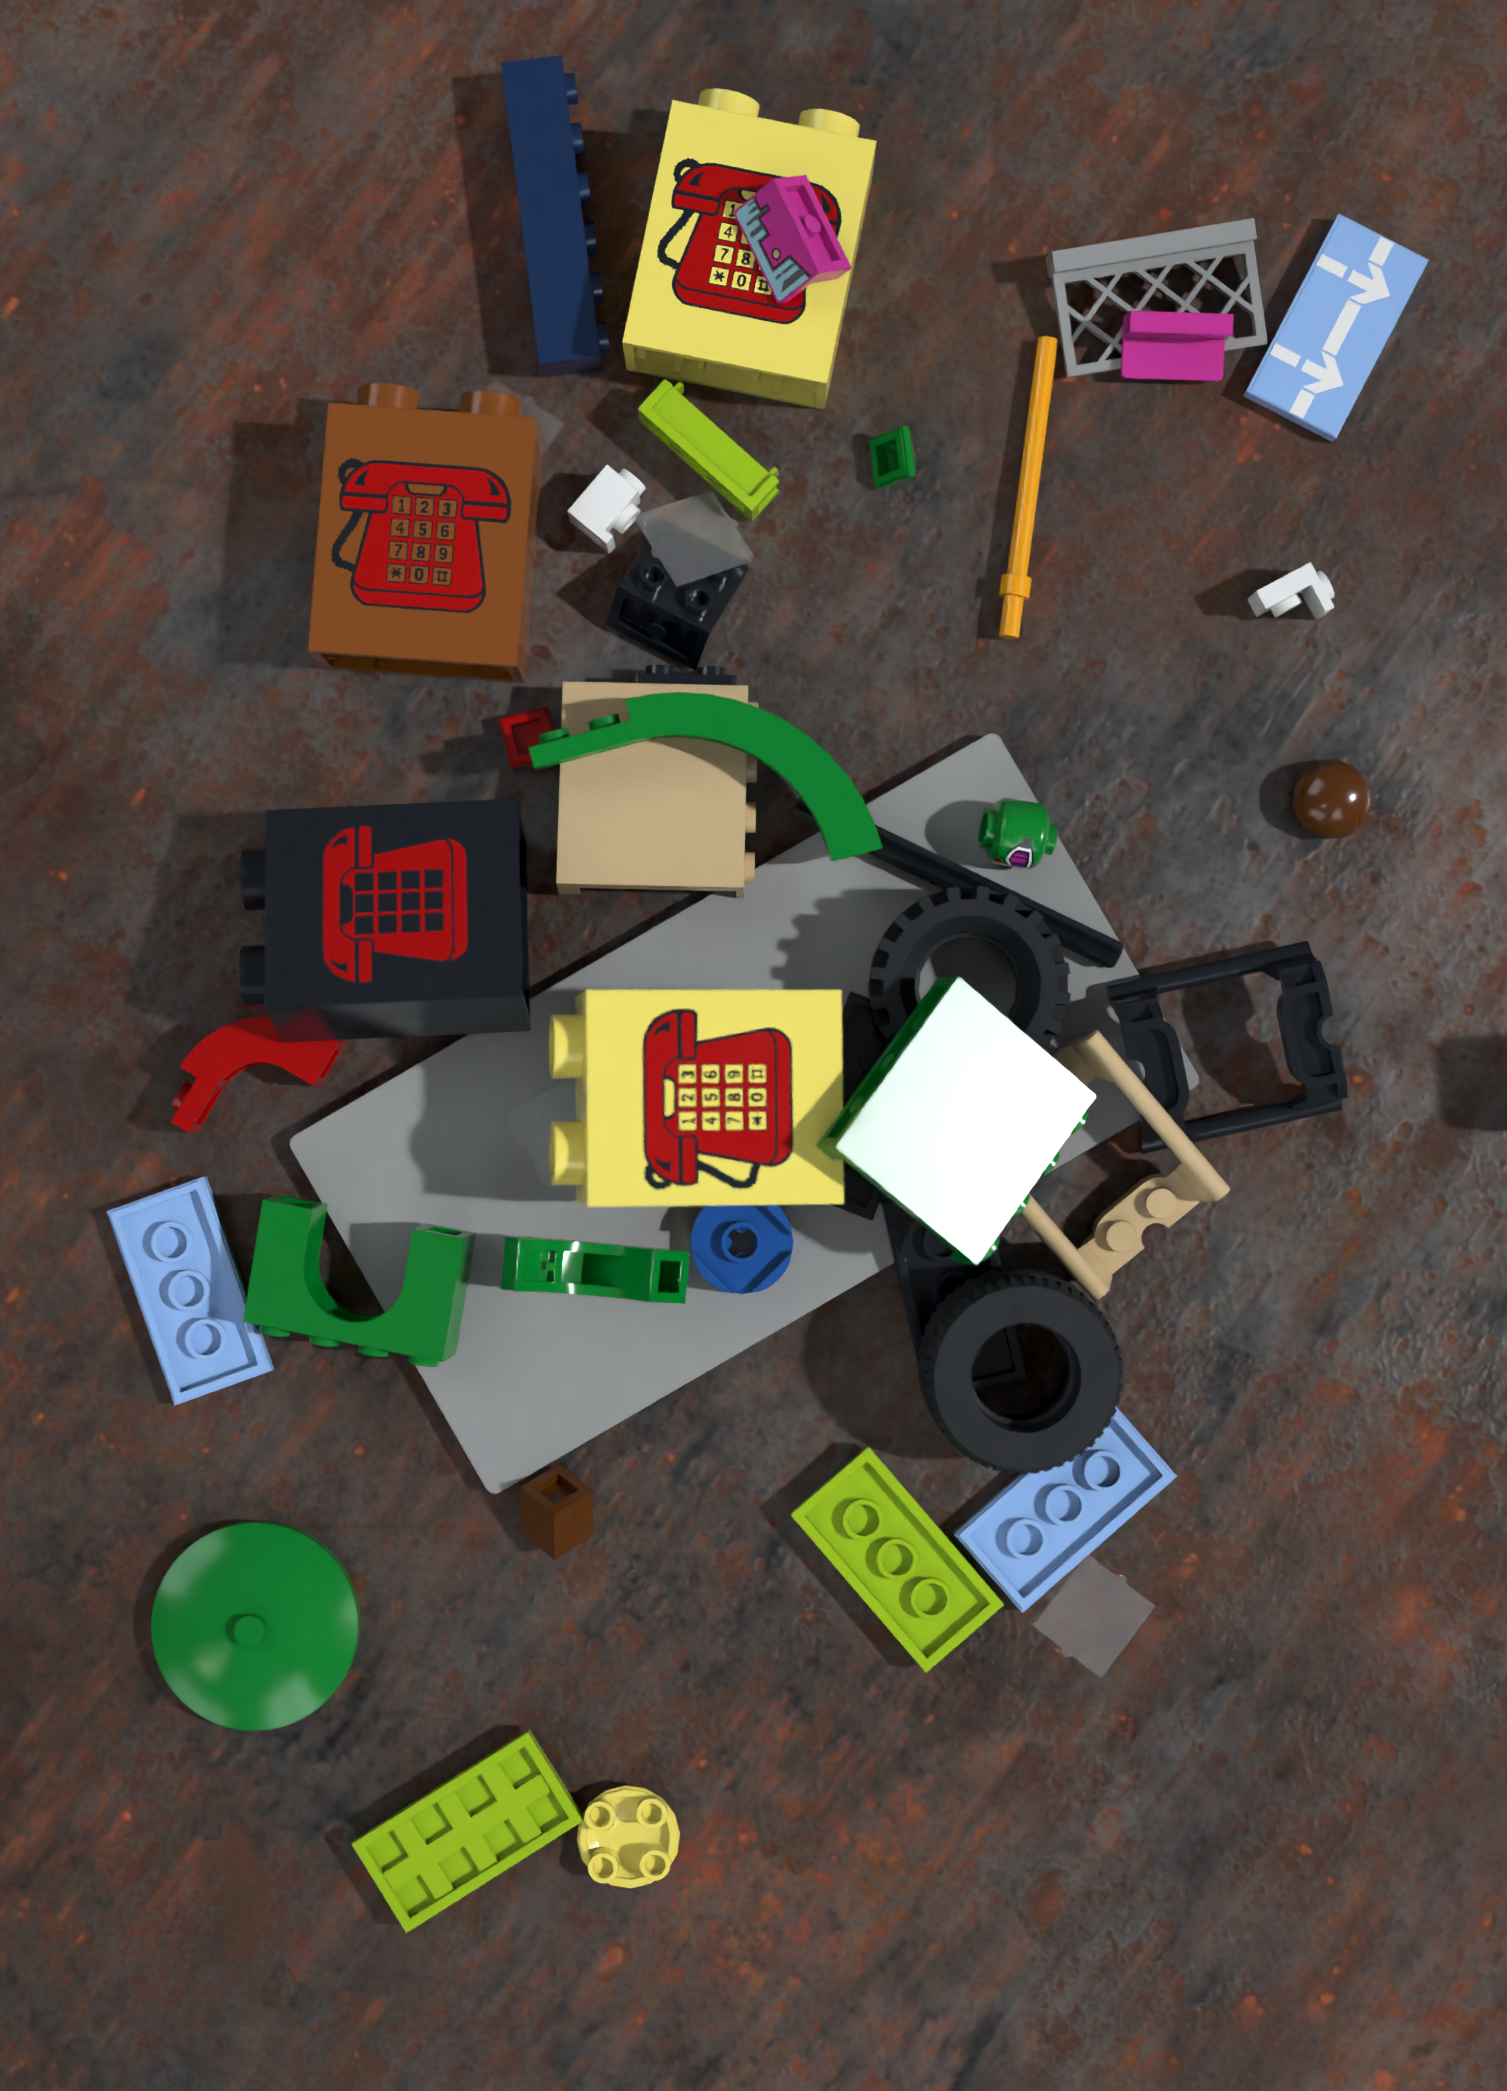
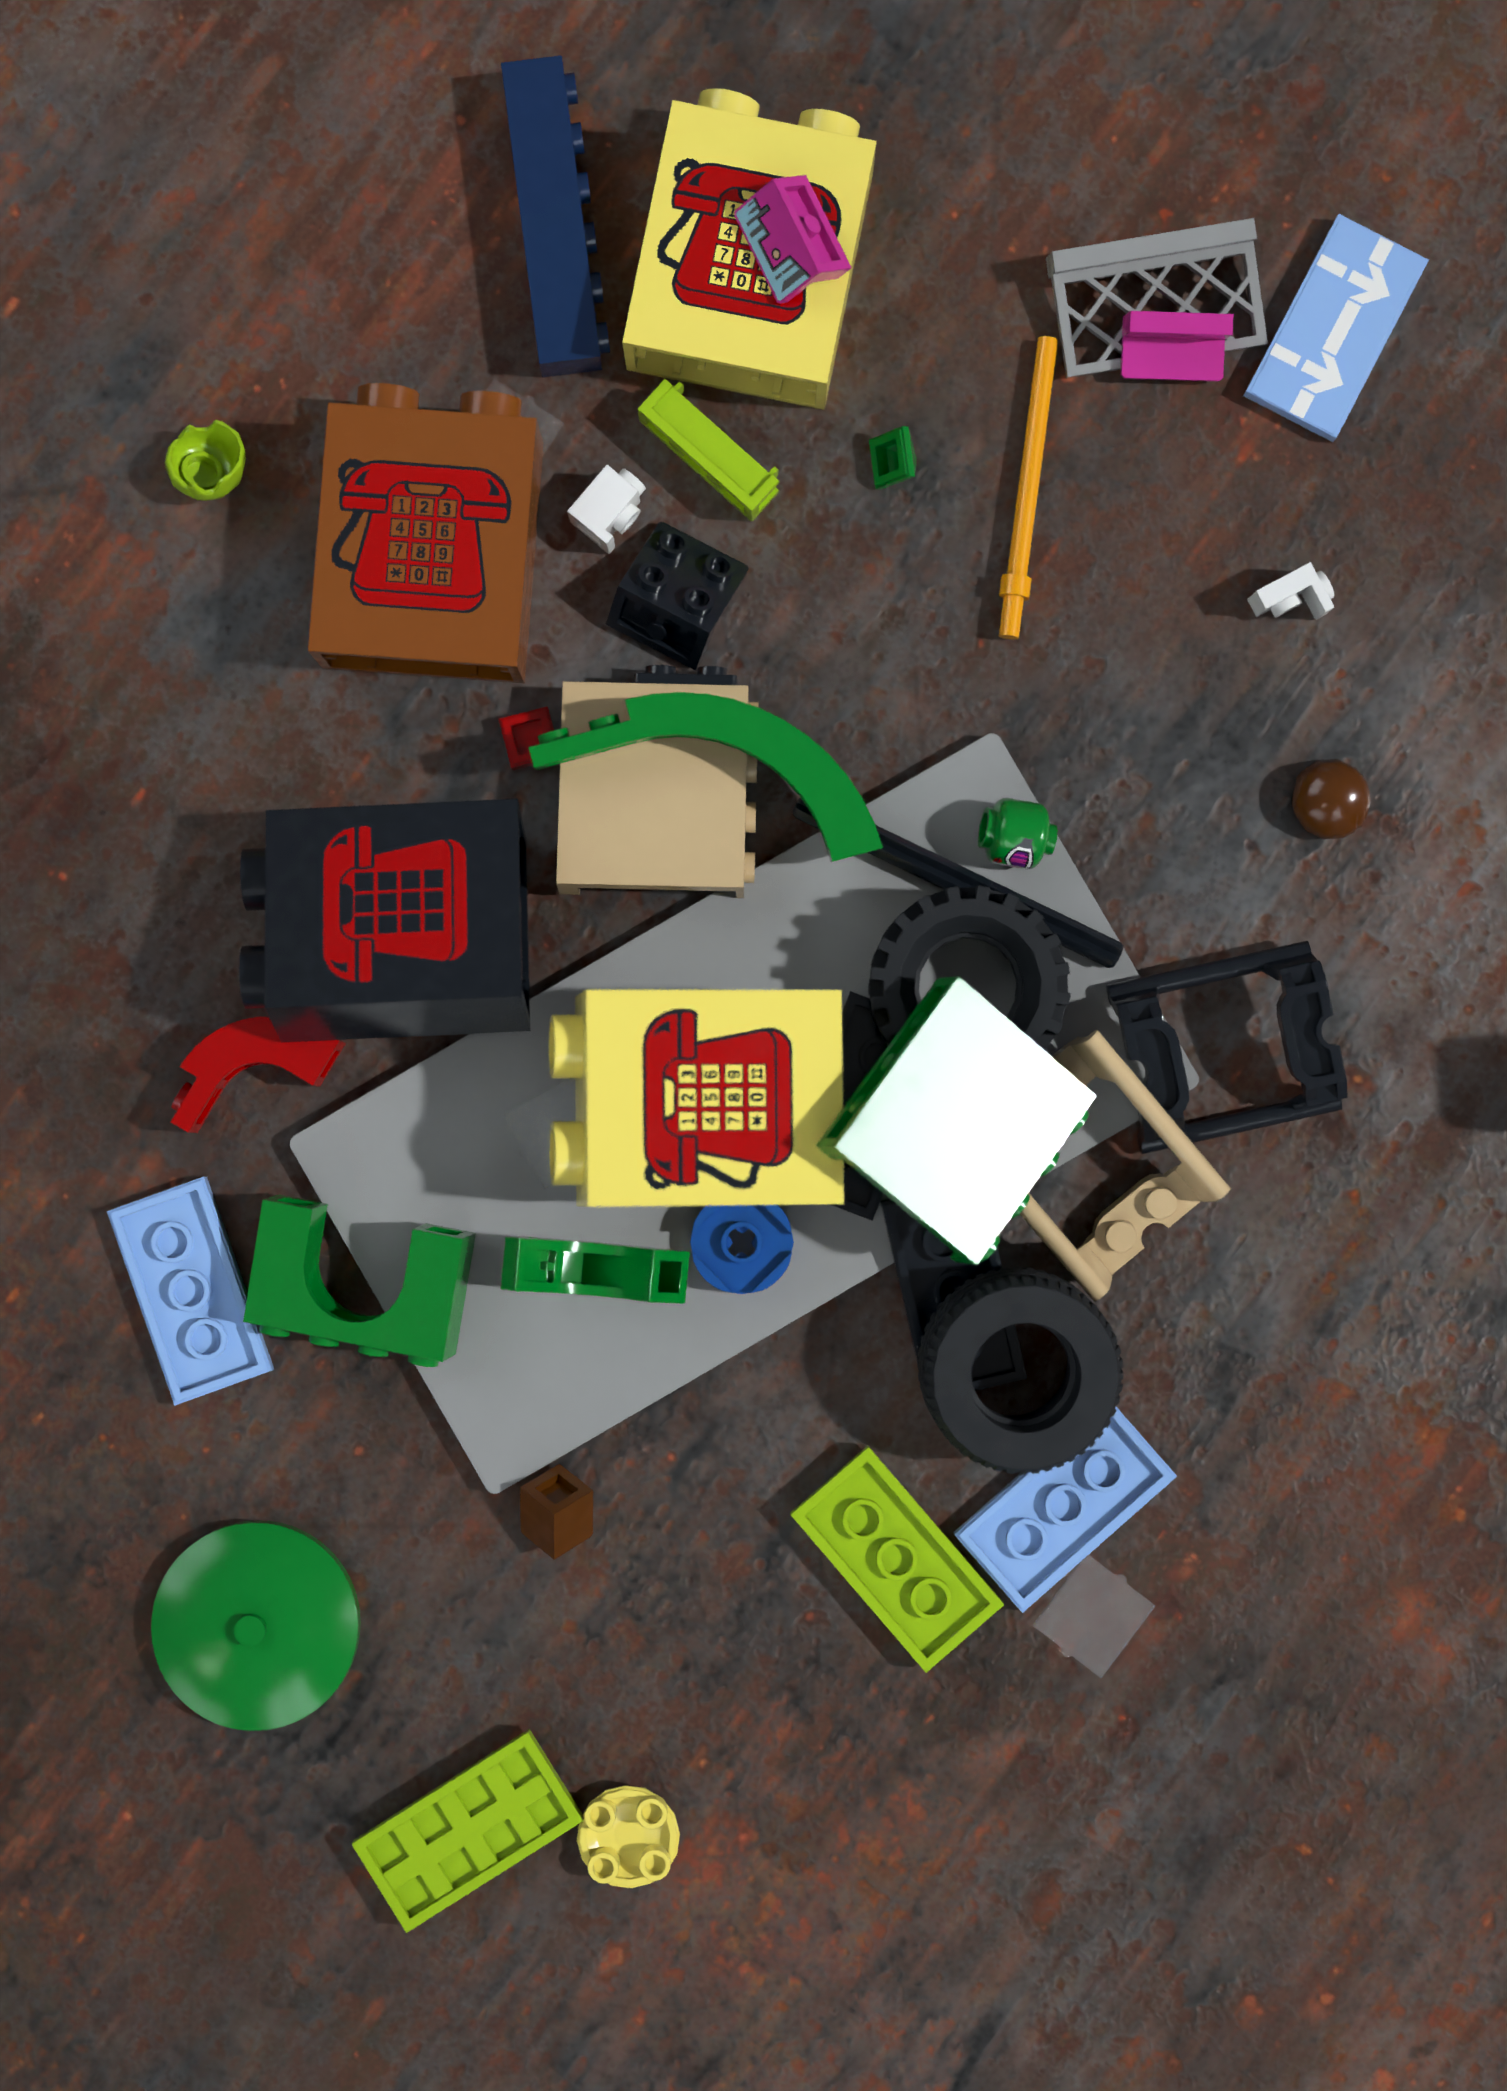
(206, 461): none -> lime hair
(694, 538): clear piece -> none

